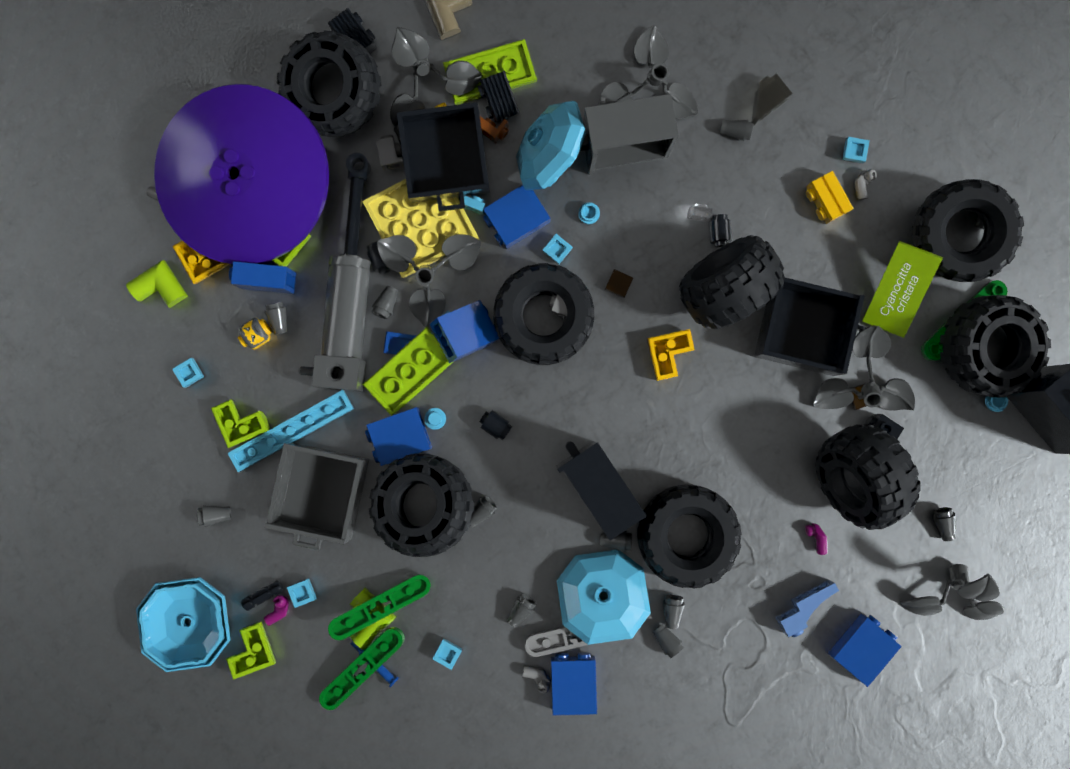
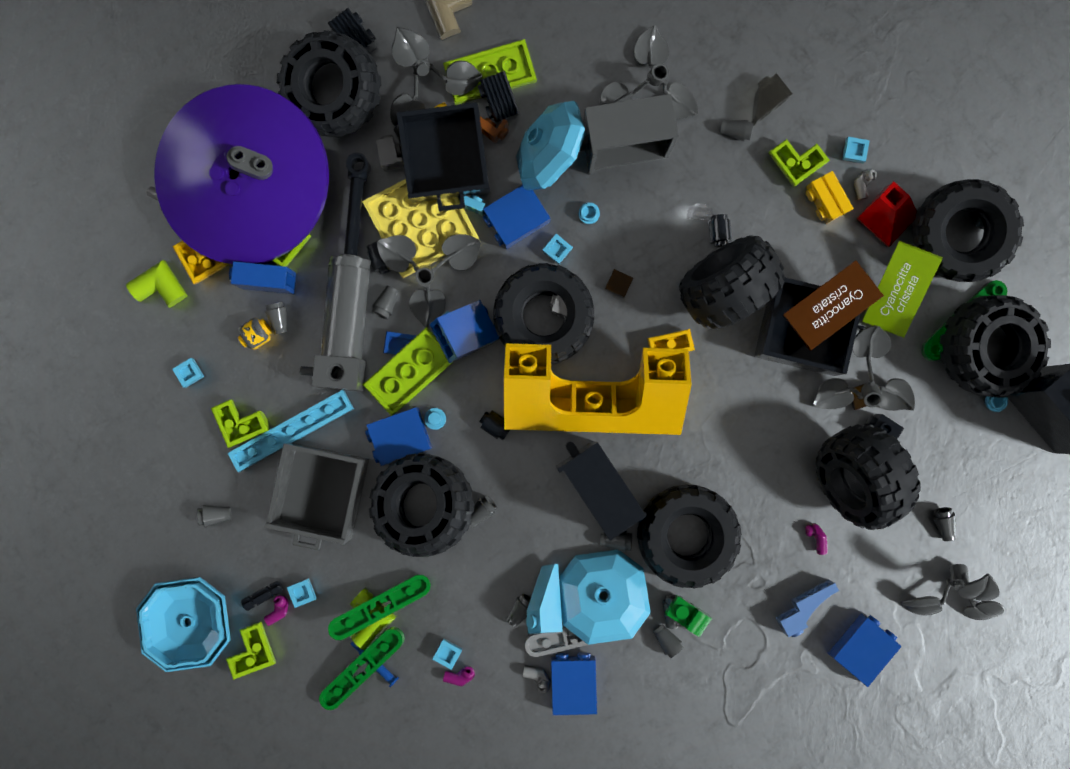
(248, 163): none -> dark grey plate
(460, 678): none -> magenta arm
(545, 603): none -> medium azure slope
(645, 404): none -> yellow arch
(688, 615): none -> green brick
(797, 167): none -> lime brick
(833, 305): none -> reddish brown tile
(889, 214): none -> red slope

